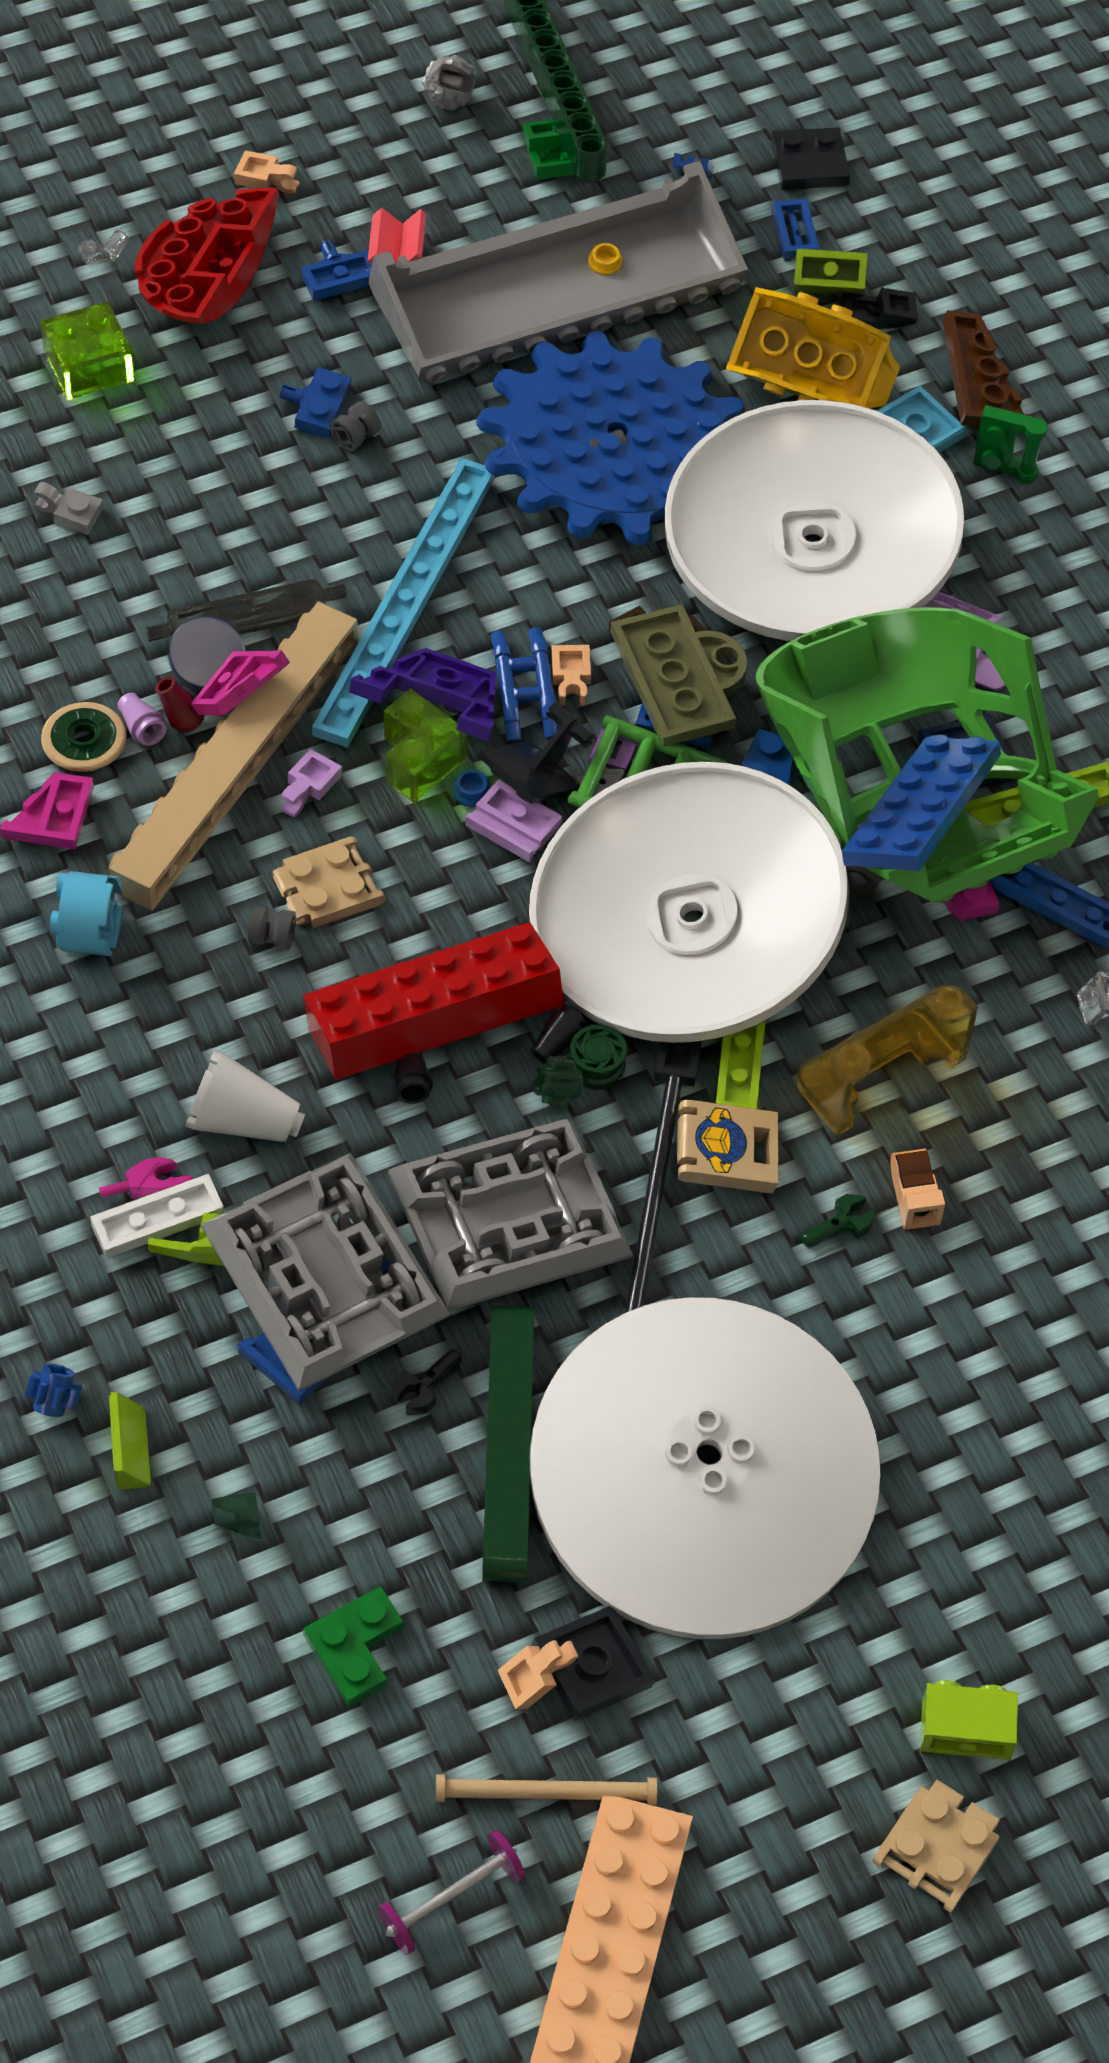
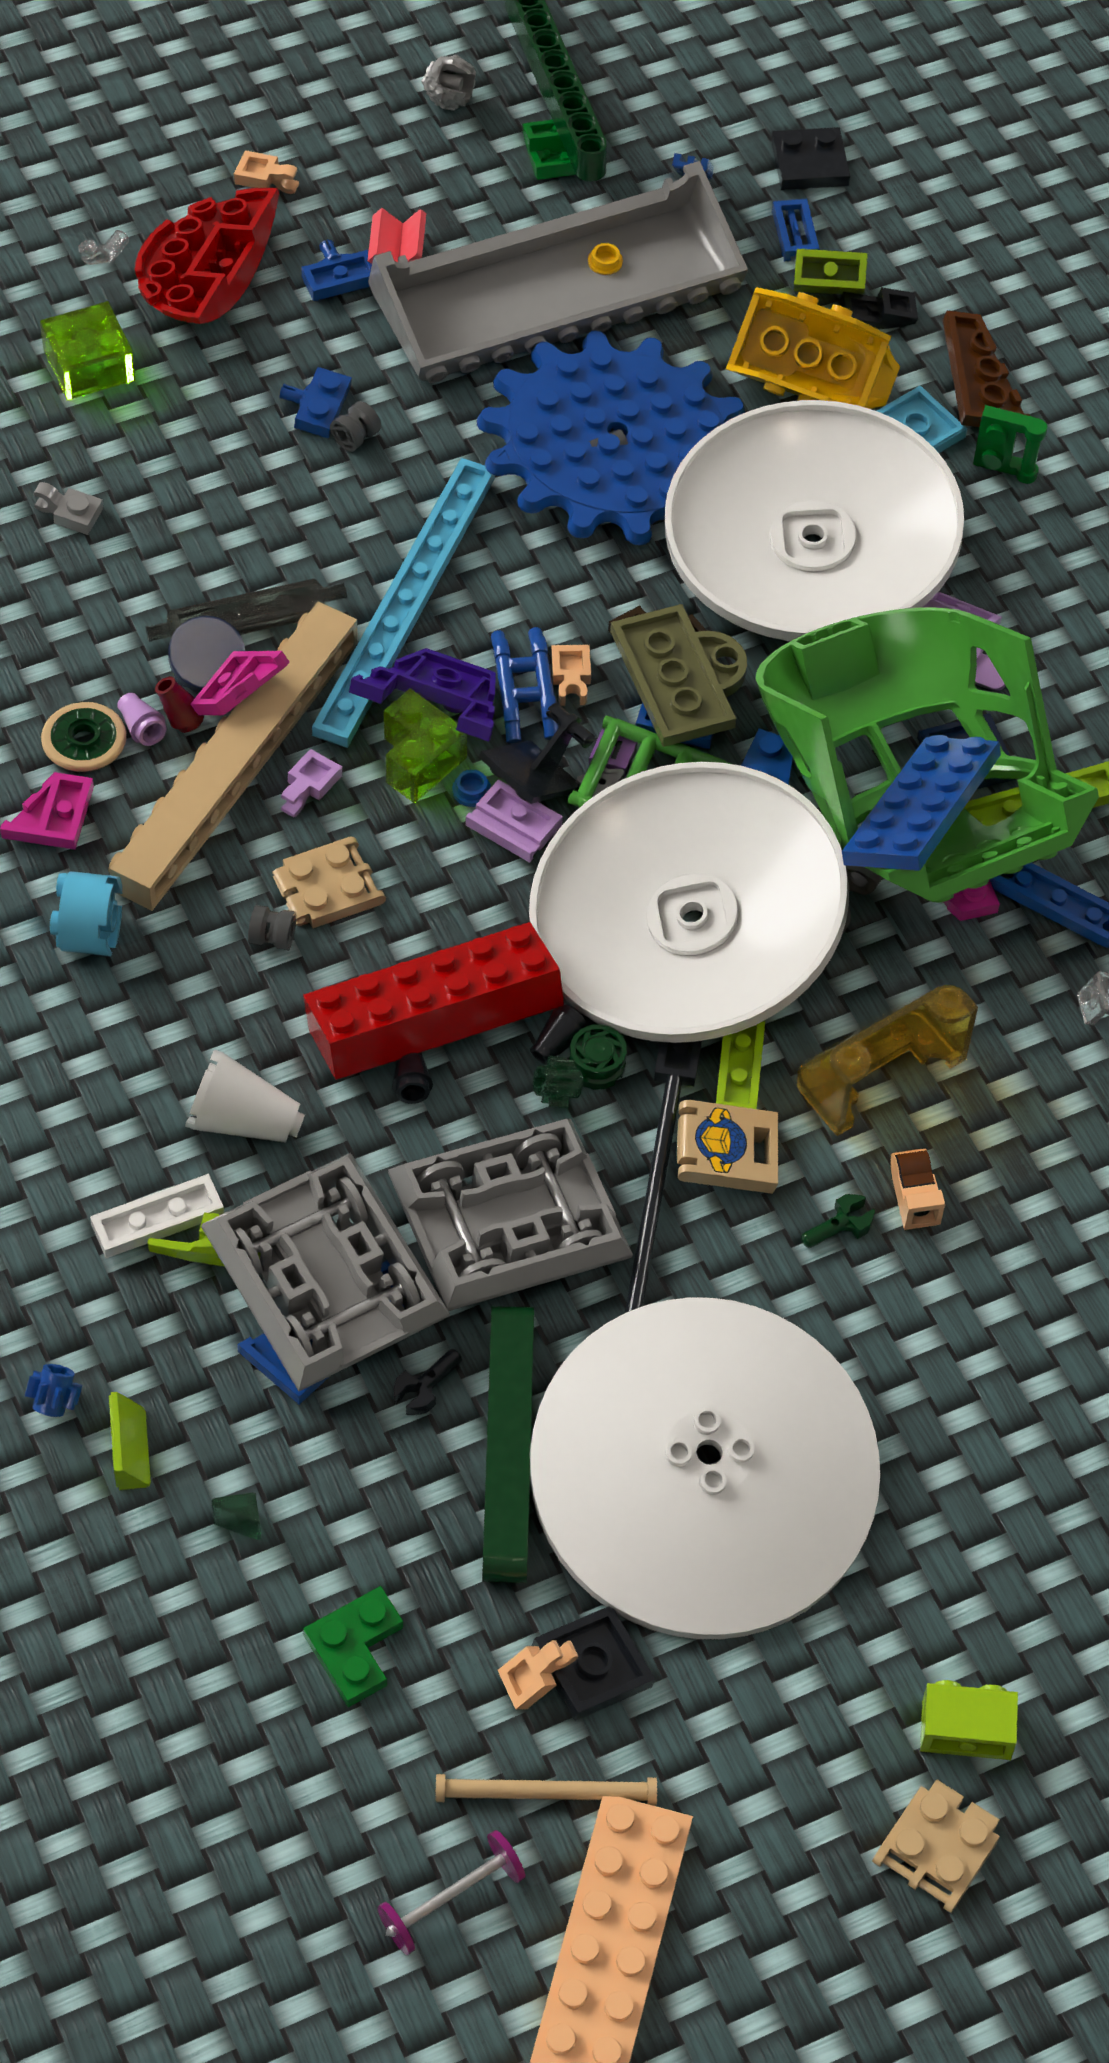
(143, 1180): dark pink hand -> none

